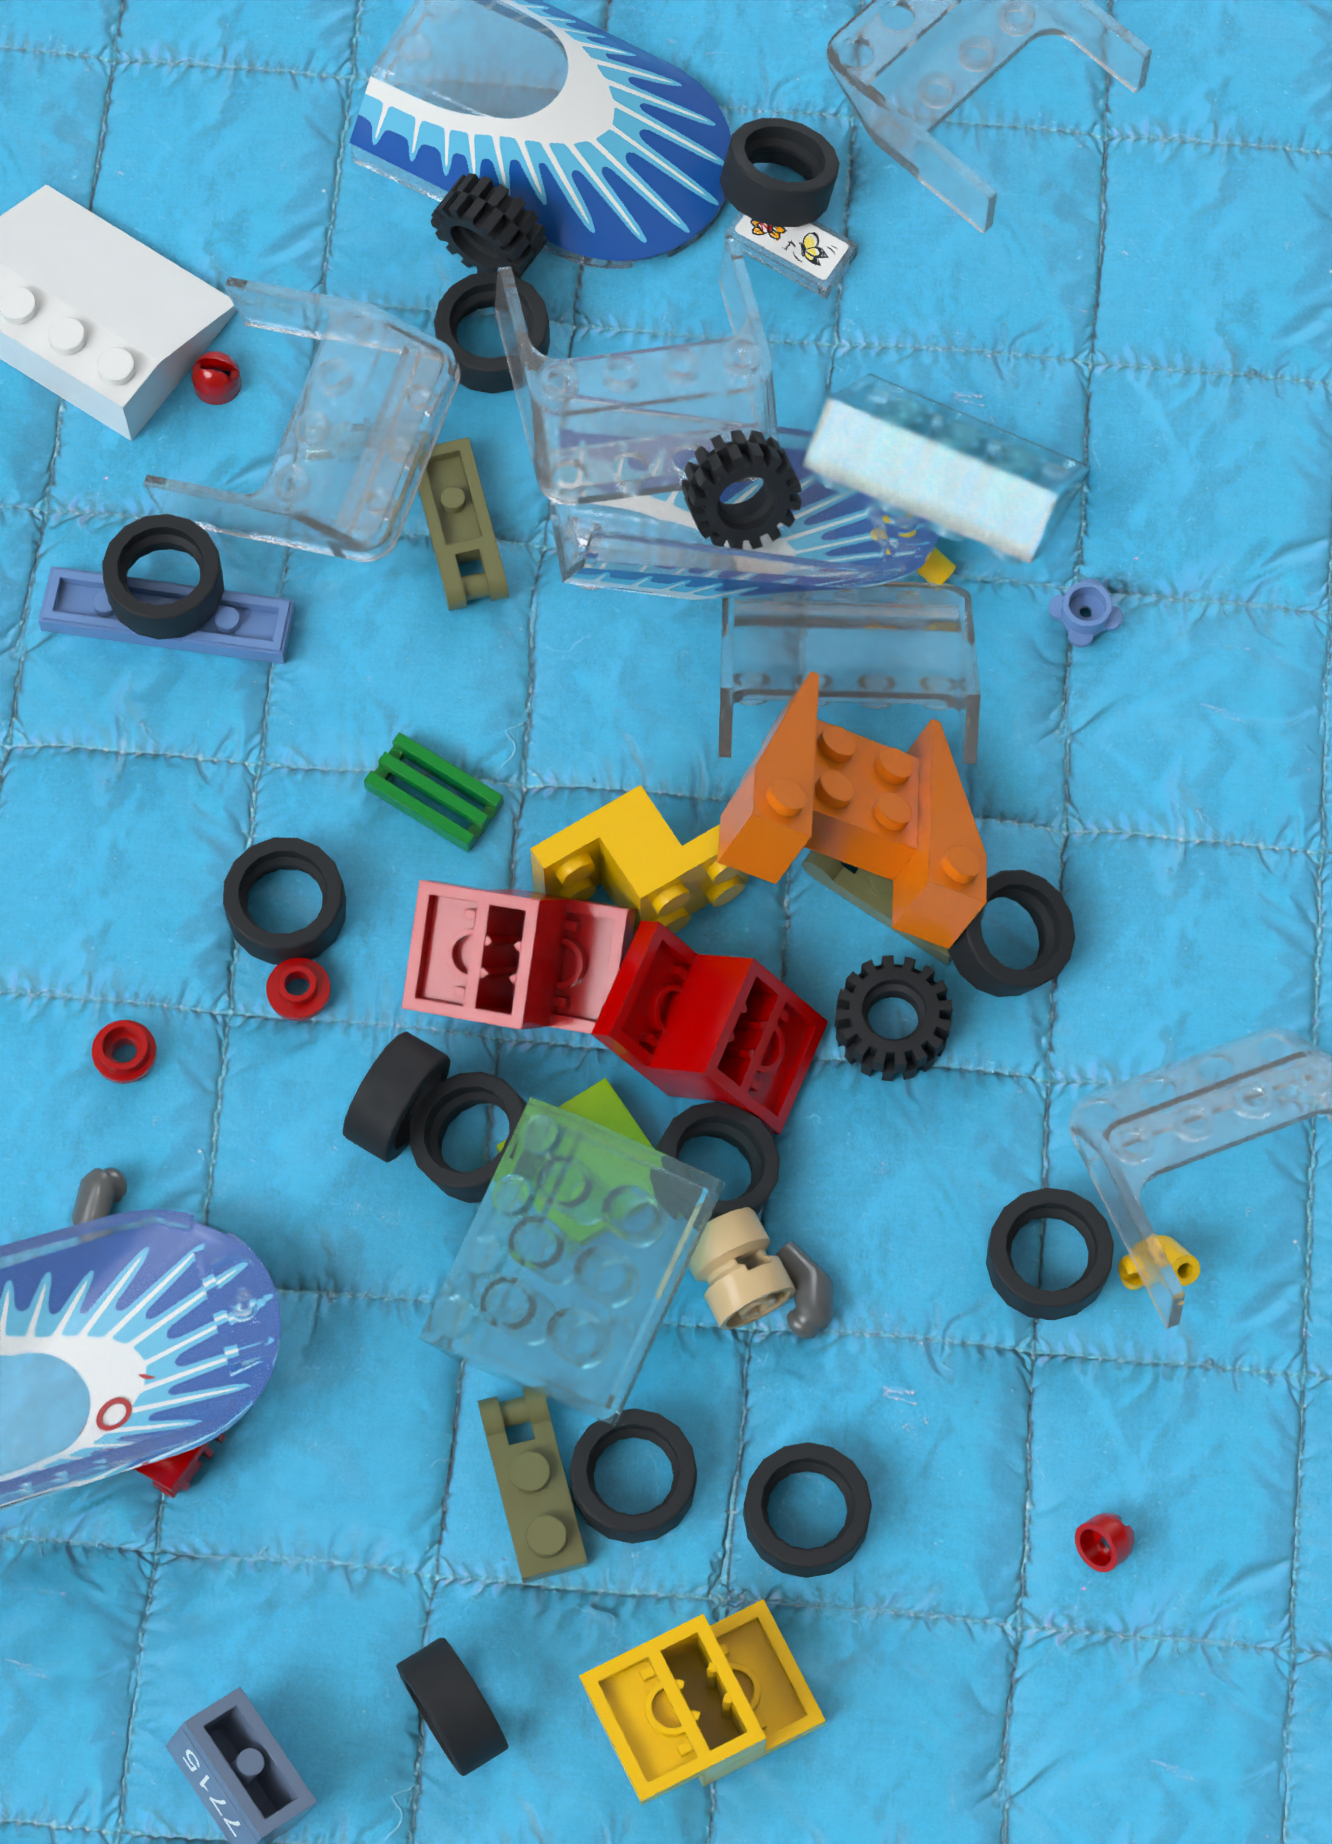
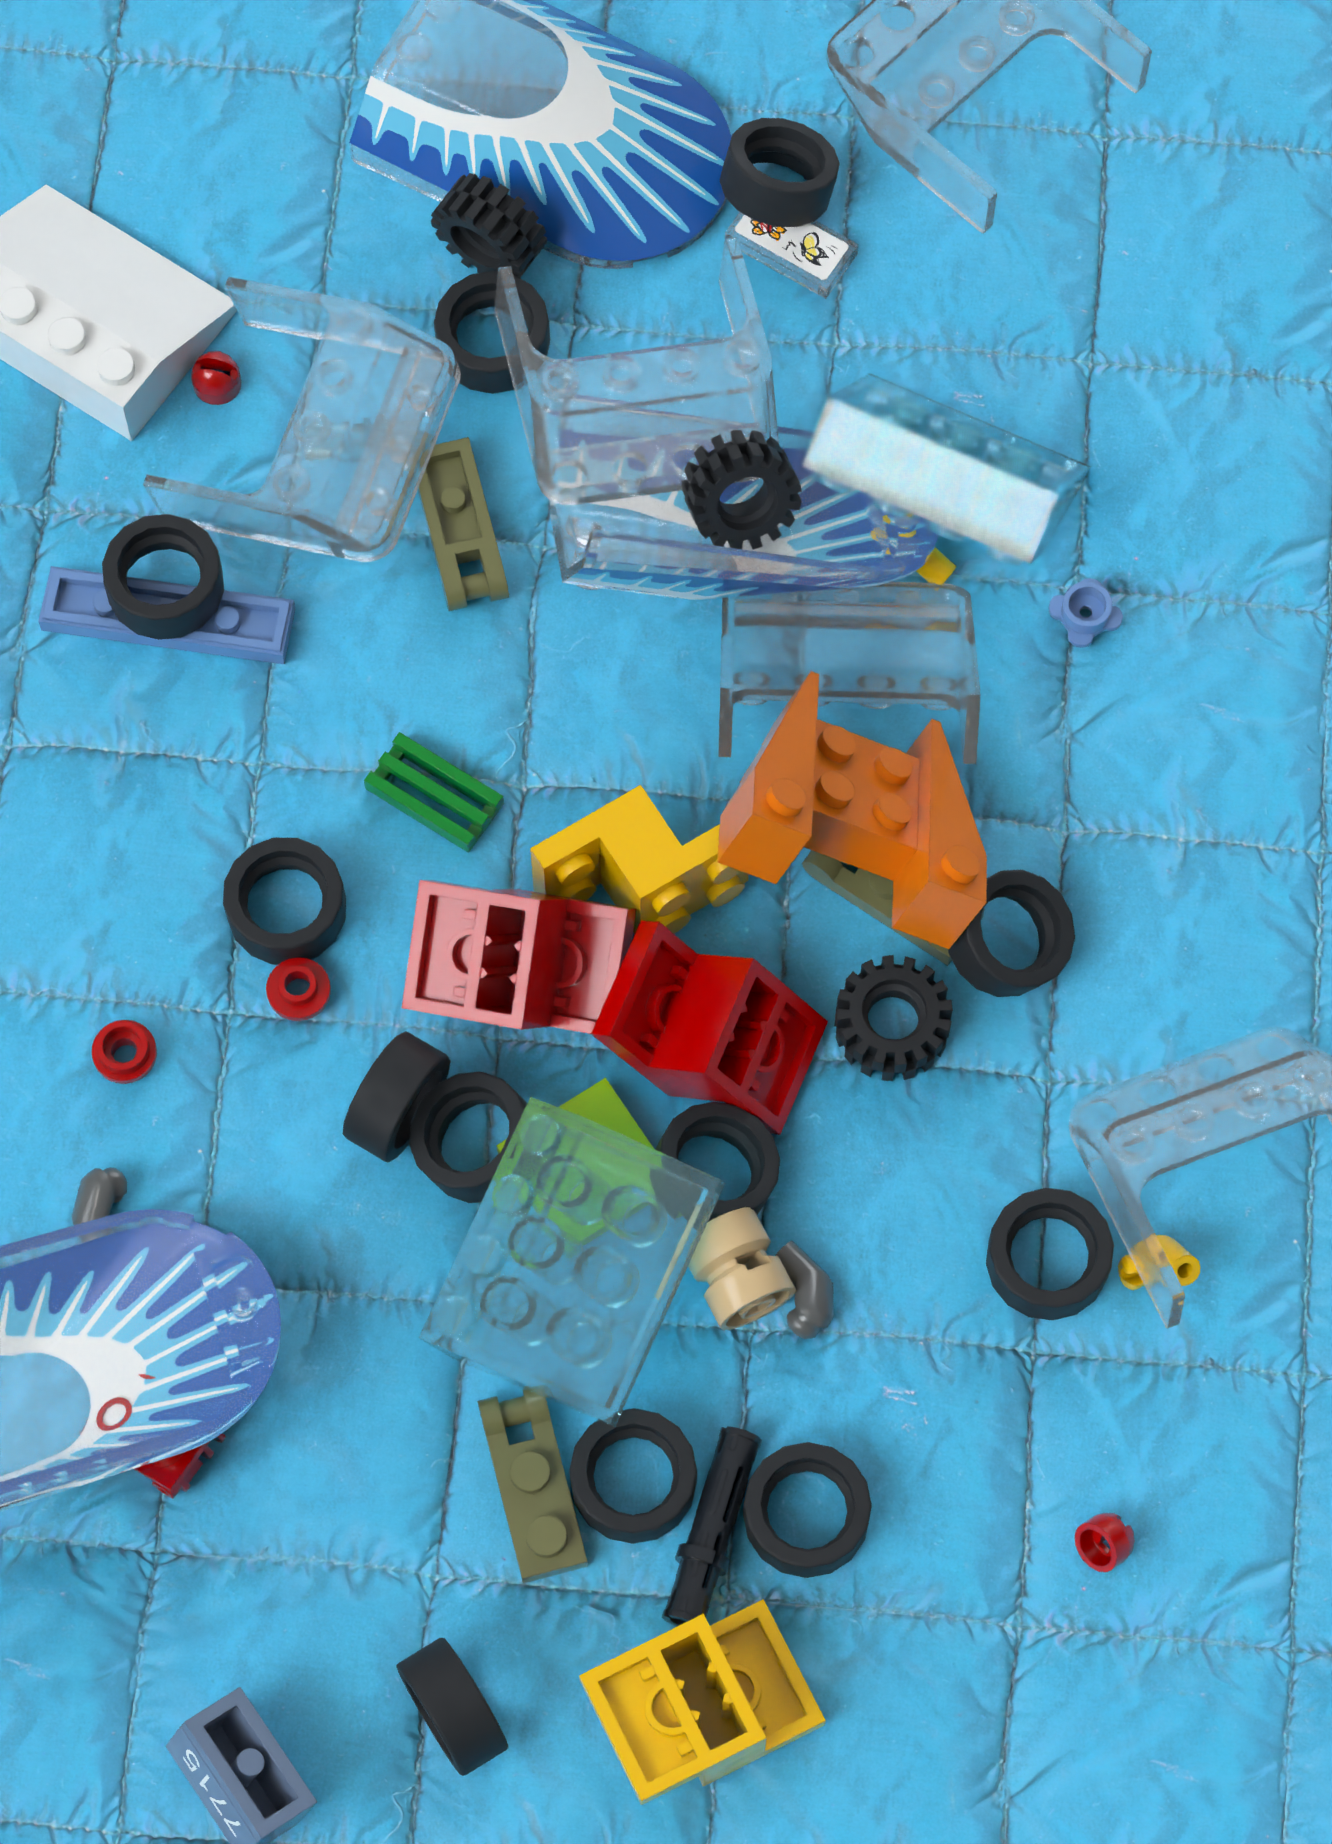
(703, 1555): none -> black pin

